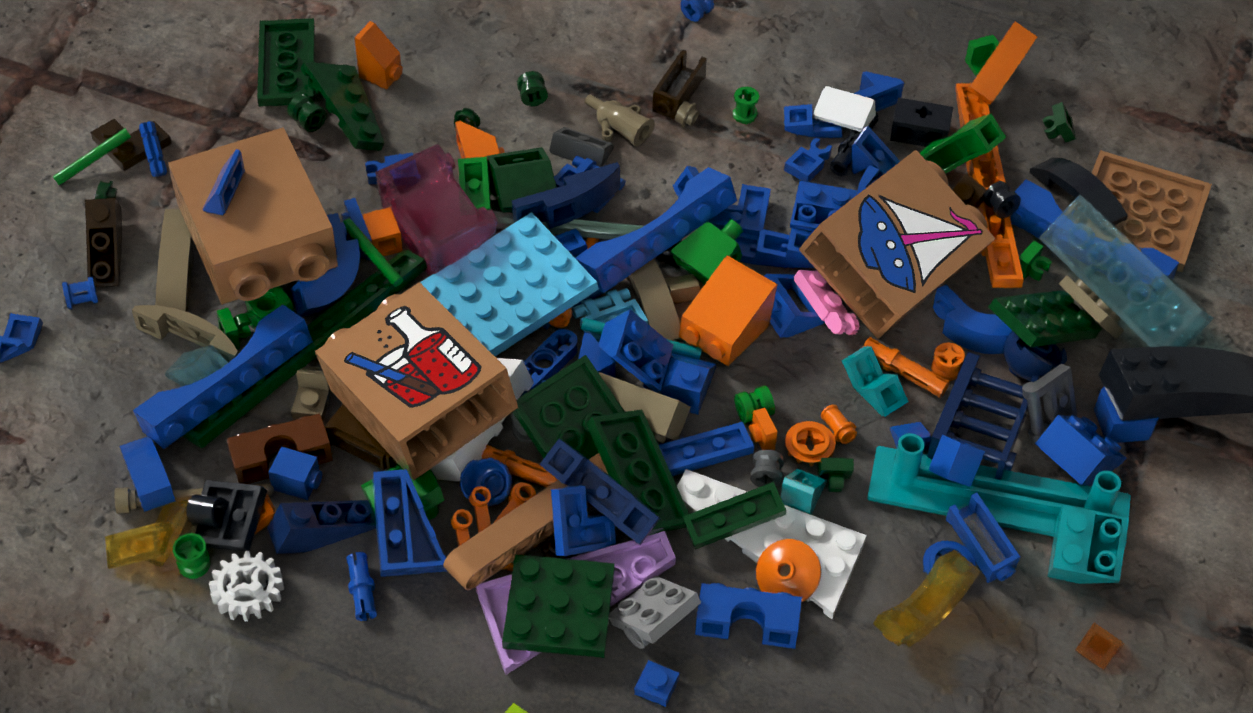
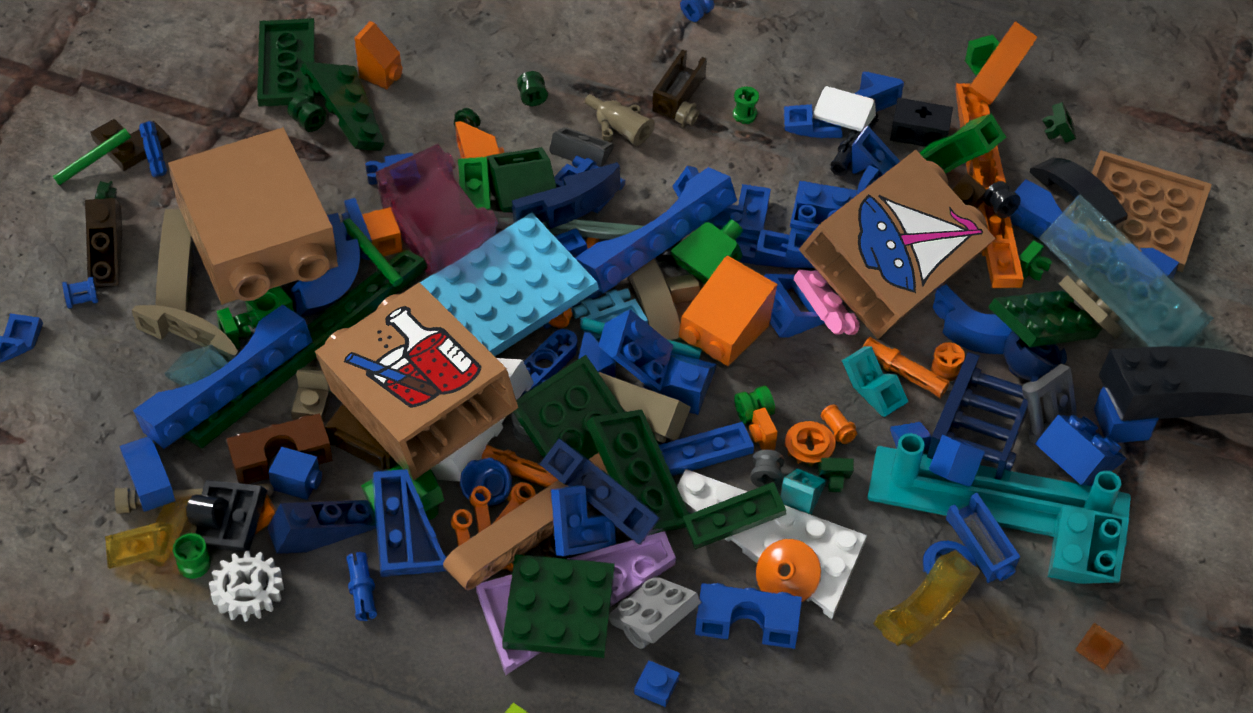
(225, 185): blue slope -> none
(807, 163): blue plate -> none

